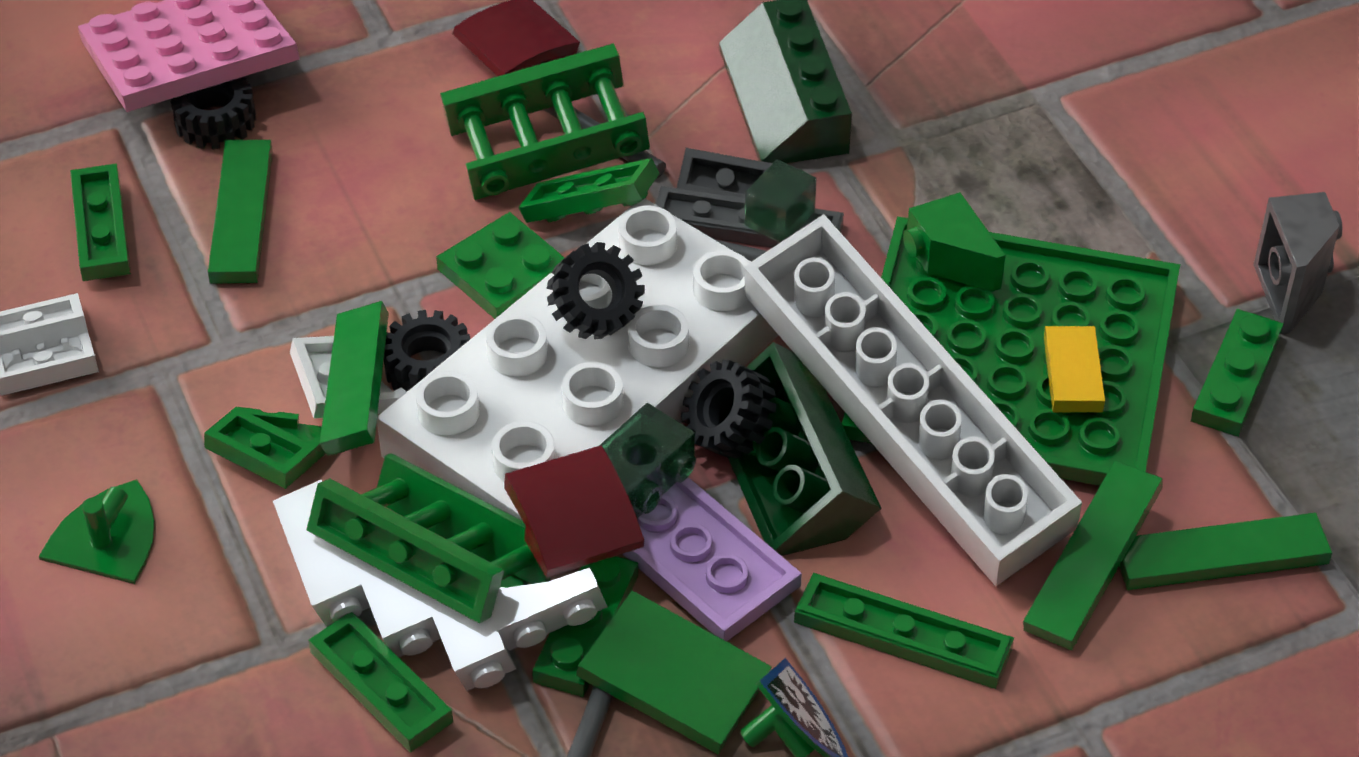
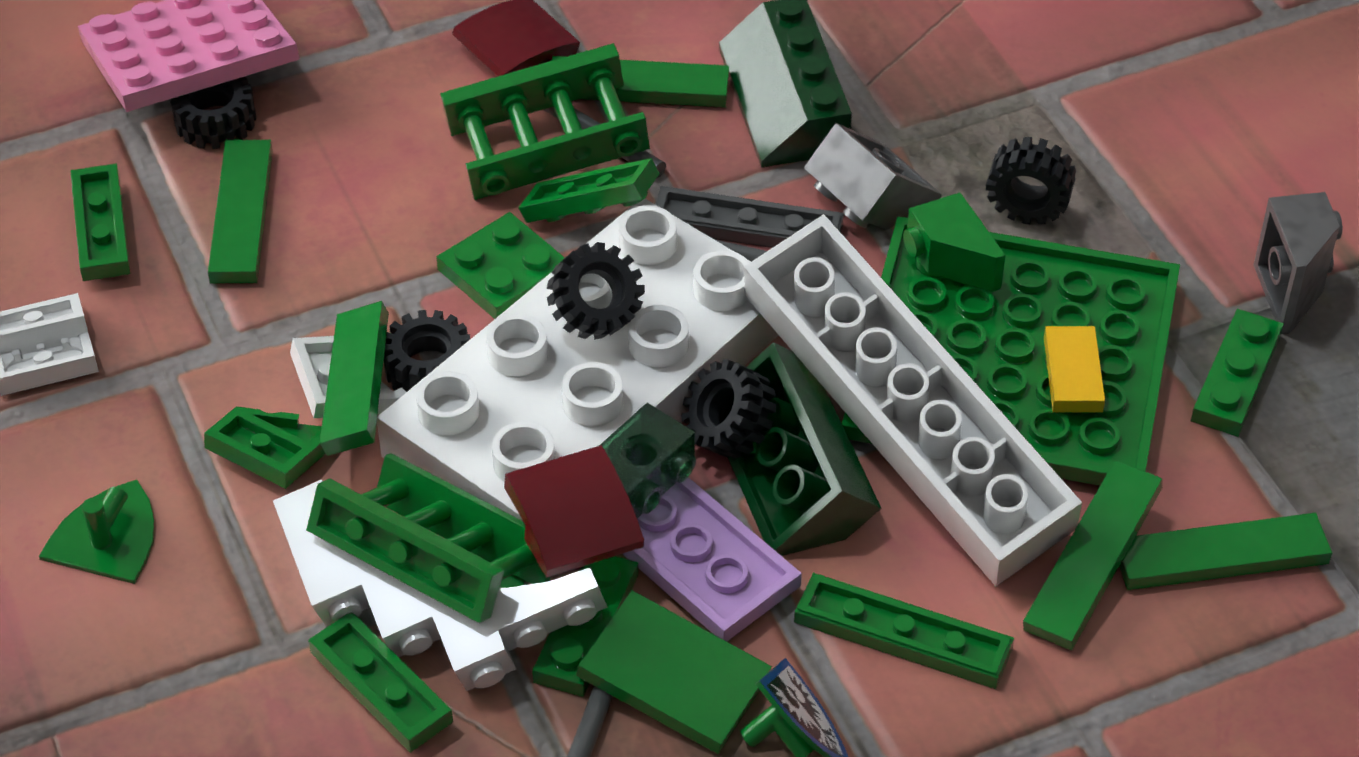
(672, 83): none -> green tile
(719, 173): dark grey slope -> none
(780, 201): clear green brick -> none
(867, 178): none -> flat silver slope
(1033, 162): none -> black tyre

